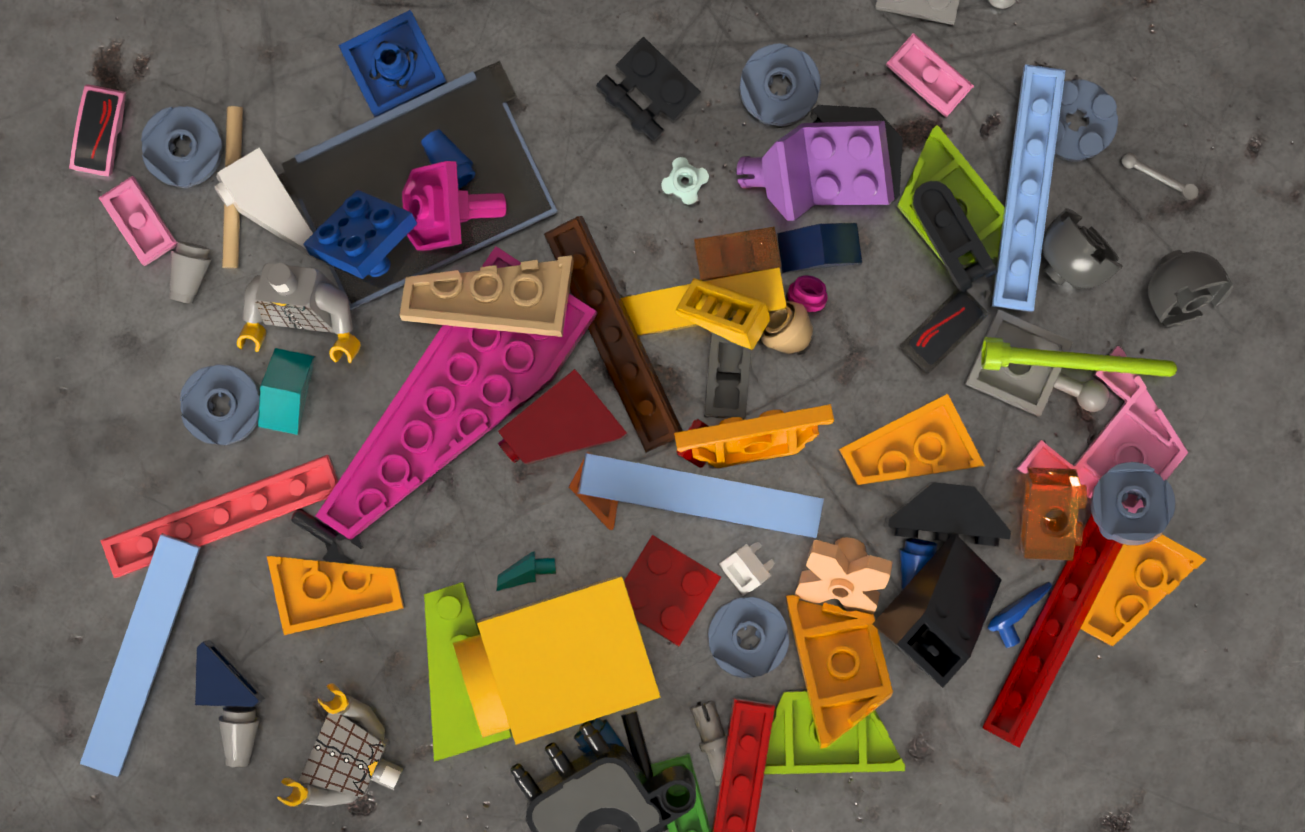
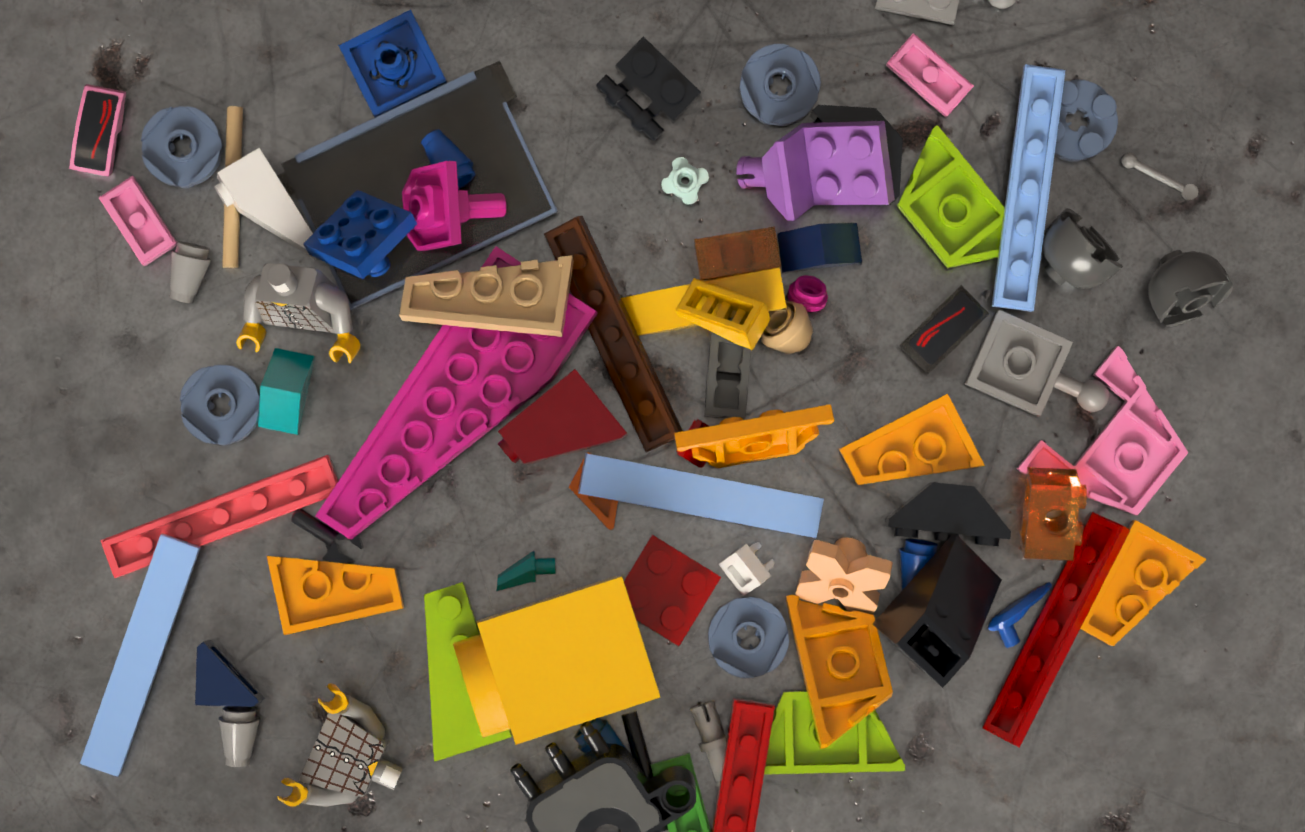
(951, 233): black plate -> none
(999, 354): lime piece -> none
(1148, 521): sand blue plate -> none

